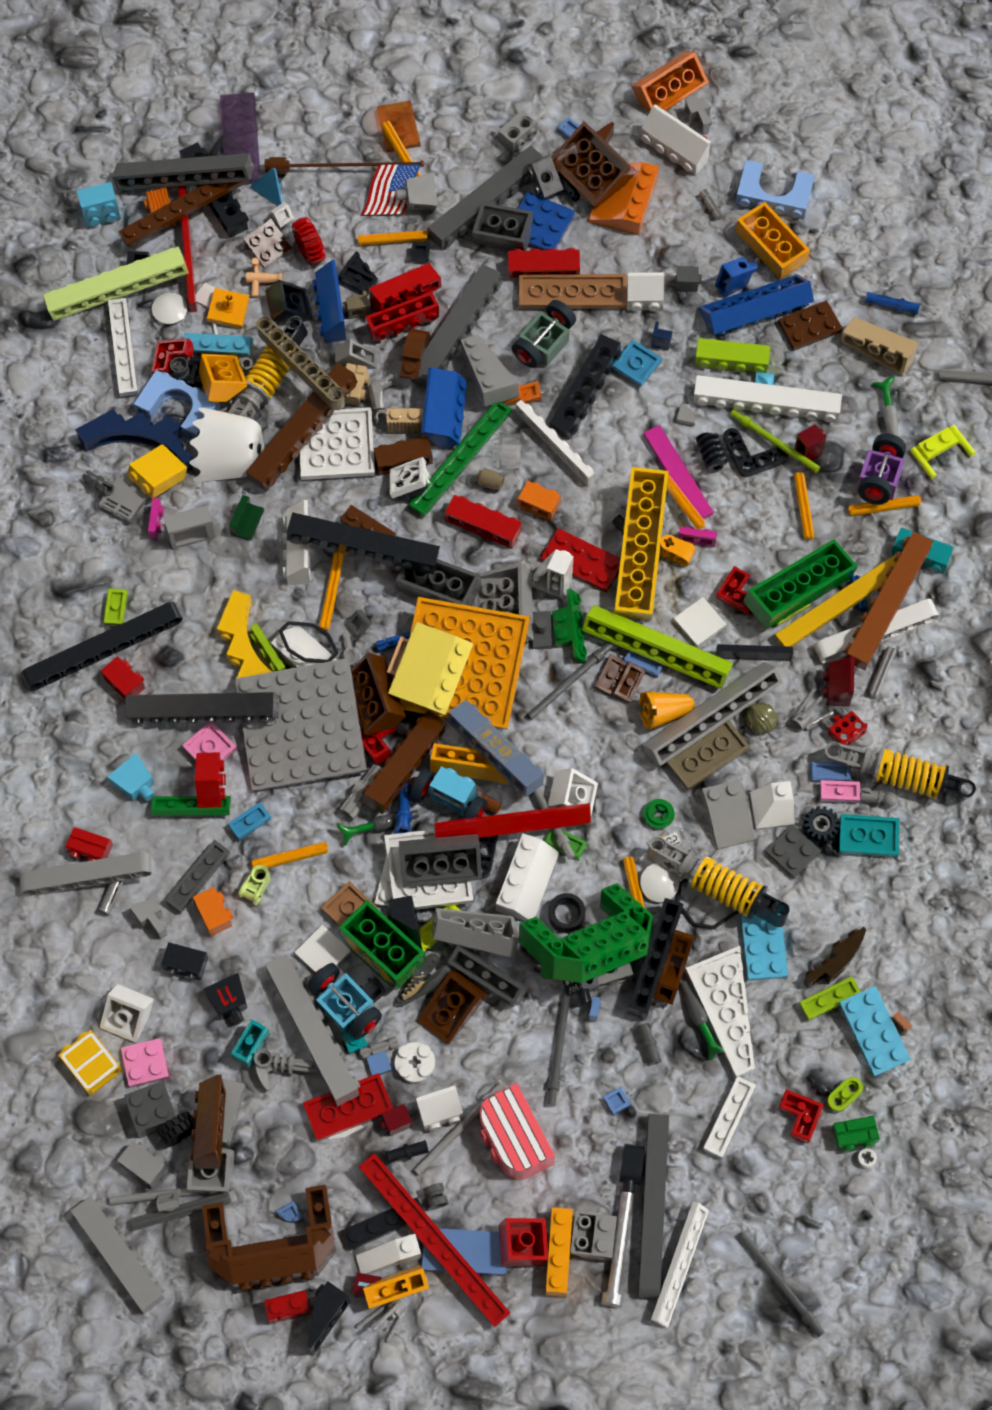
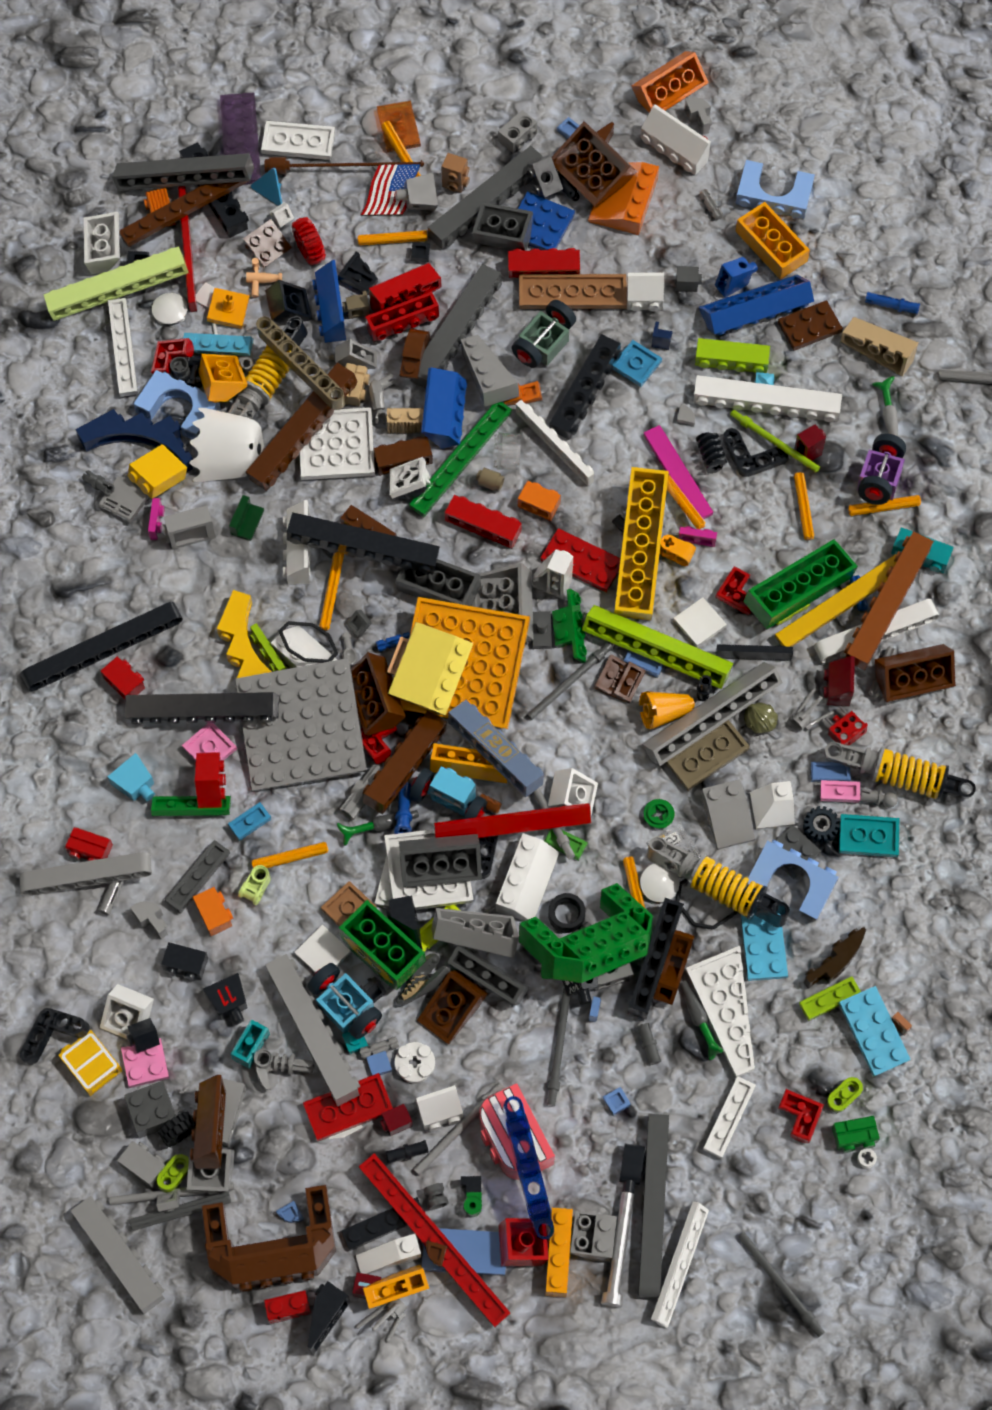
(51, 1025): none -> black beam
(98, 204): medium azure brick -> none
(101, 242): none -> white slope
(115, 607): lime plate -> none
(142, 1035): none -> black brick
(172, 1173): none -> lime plate
(298, 140): none -> white plate
(436, 1252): none -> reddish brown tile
(455, 173): none -> medium nougat brick
(473, 1203): none -> leg
(528, 1168): none -> clear blue beam
(704, 688): none -> black pin
(821, 880): none -> light blue arch
(915, 672): none -> reddish brown slope
(938, 444): neon yellow plate -> none

